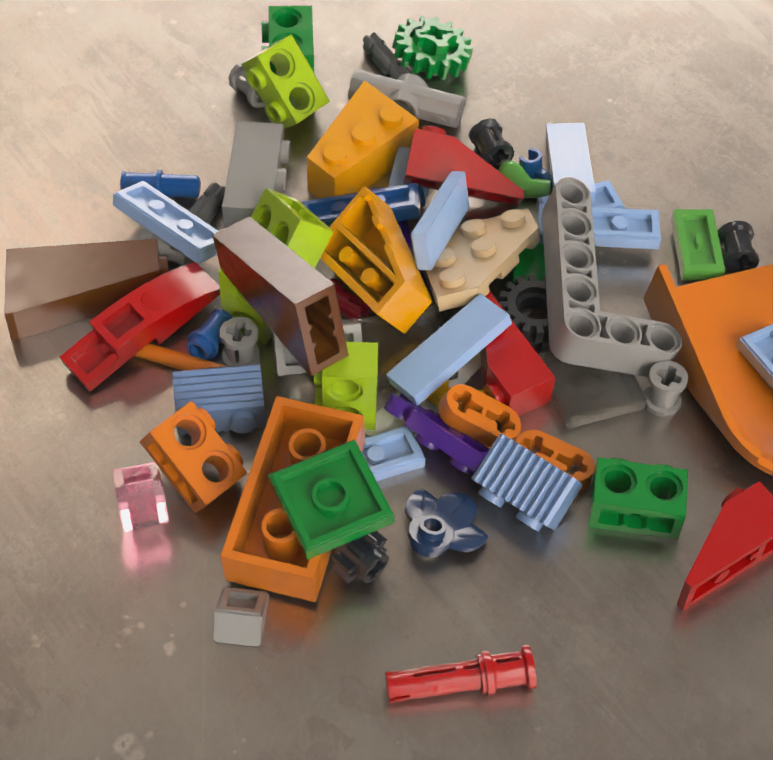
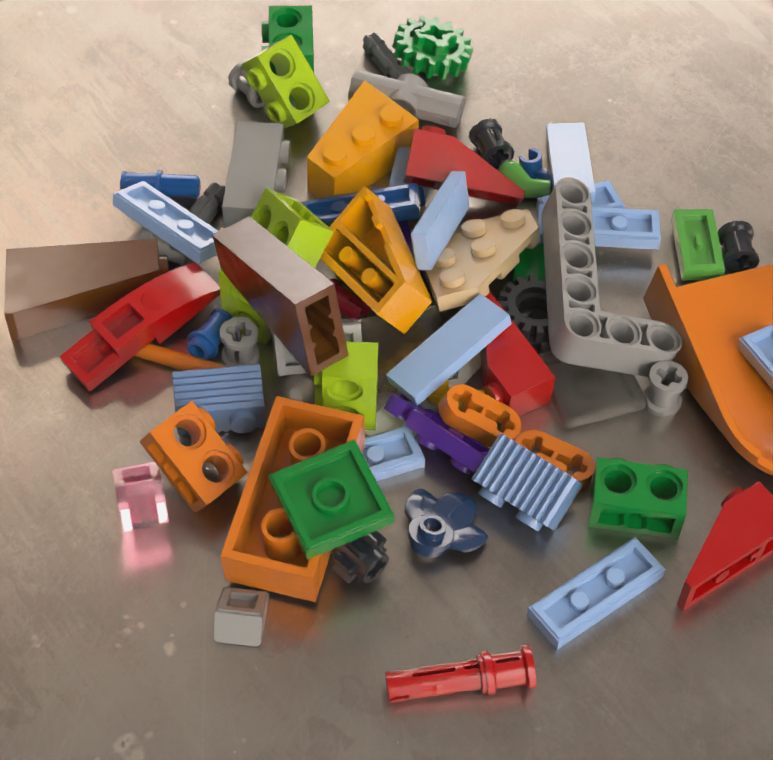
(595, 593): none -> light blue tile

